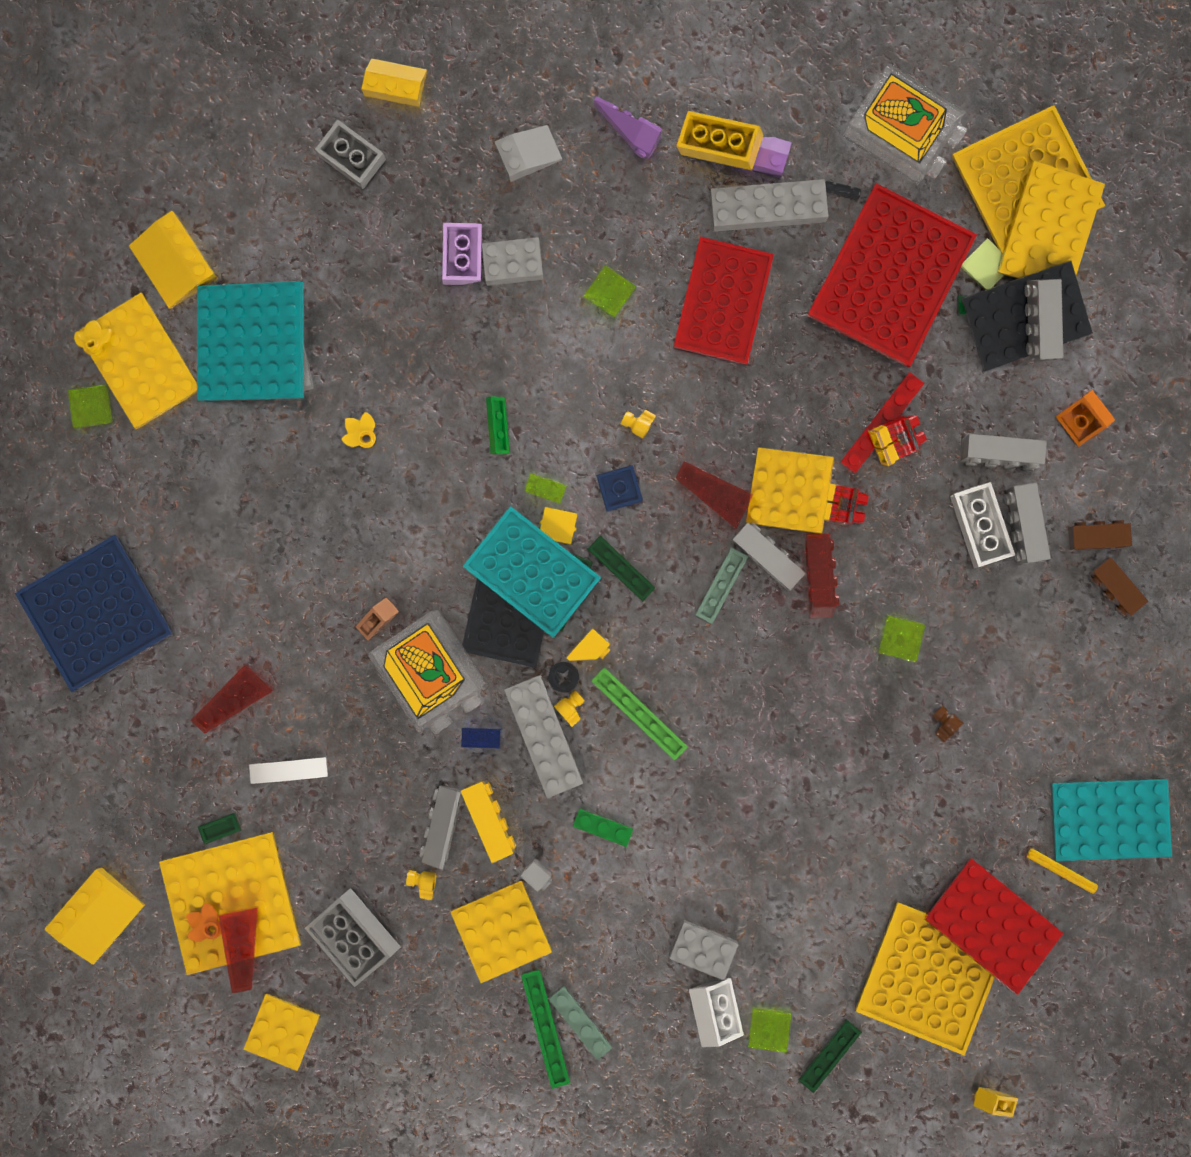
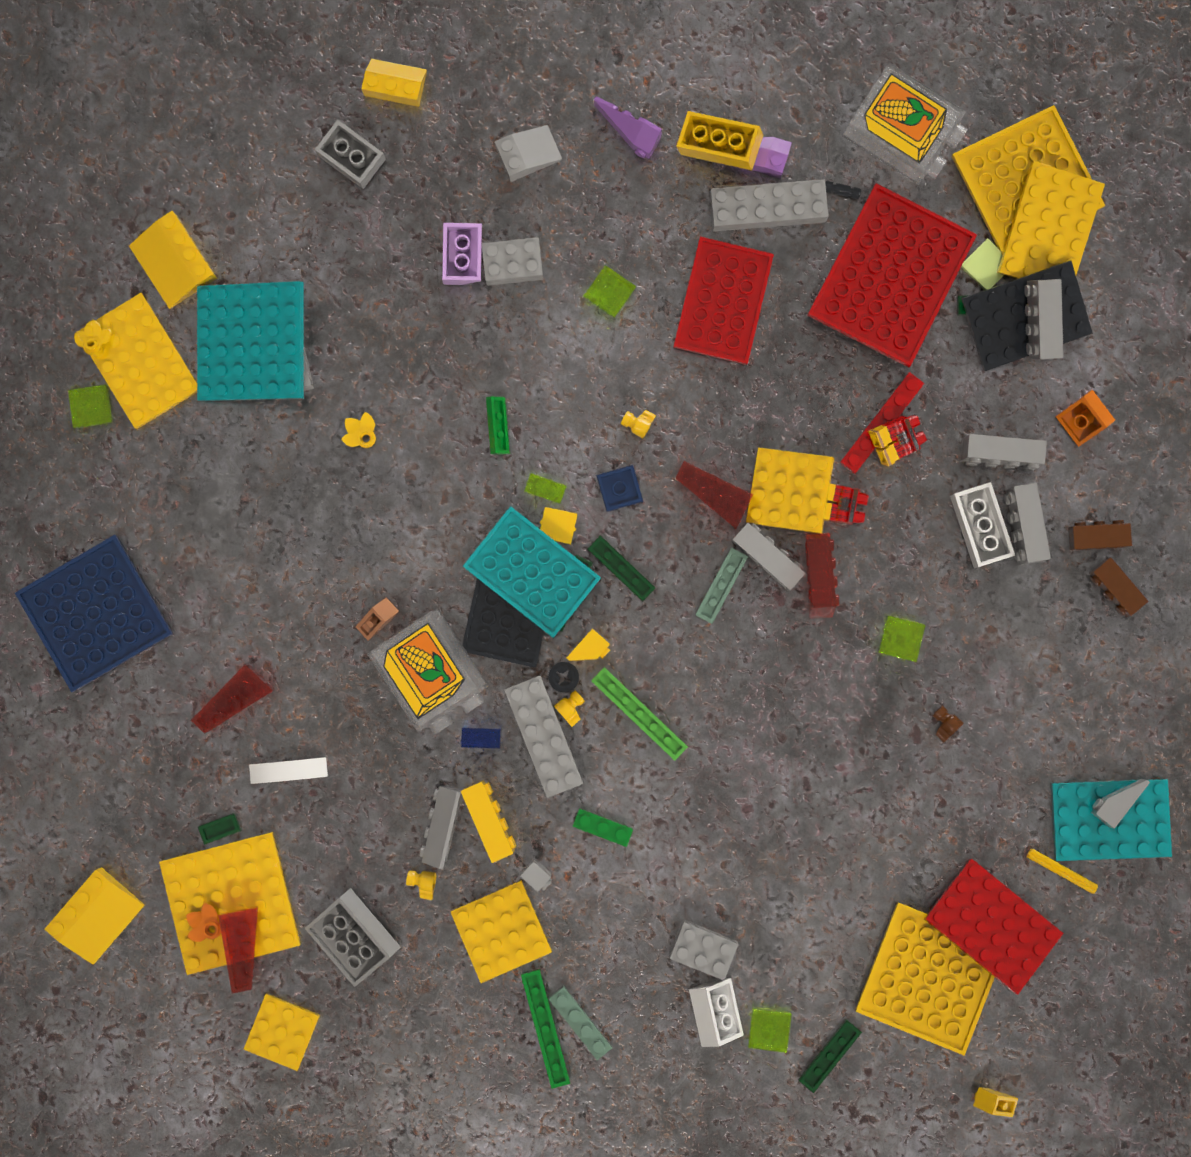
(1115, 805): none -> light grey slope

